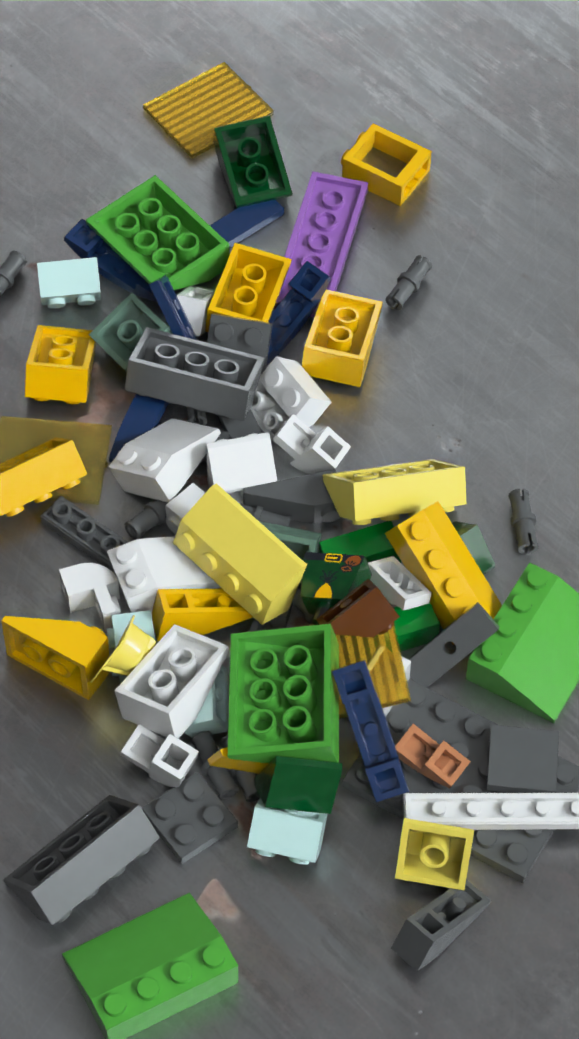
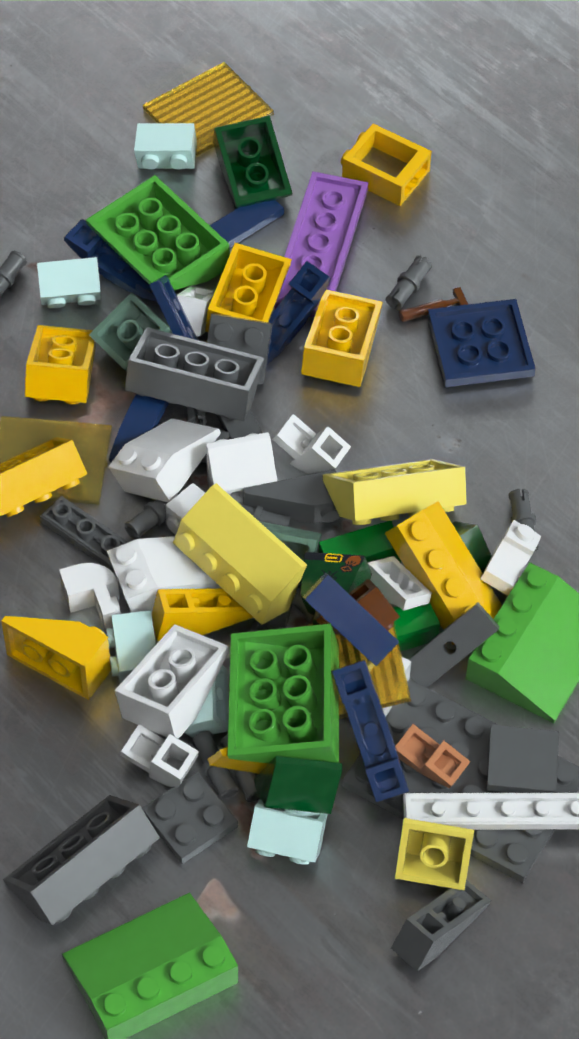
(129, 652): light yellow piece -> none
(165, 146): none -> light aqua brick
(286, 391): white slope -> none
(350, 619): none -> dark blue tile
(422, 310): none -> reddish brown piece
(481, 343): none -> dark blue plate
(510, 557): none -> white arch

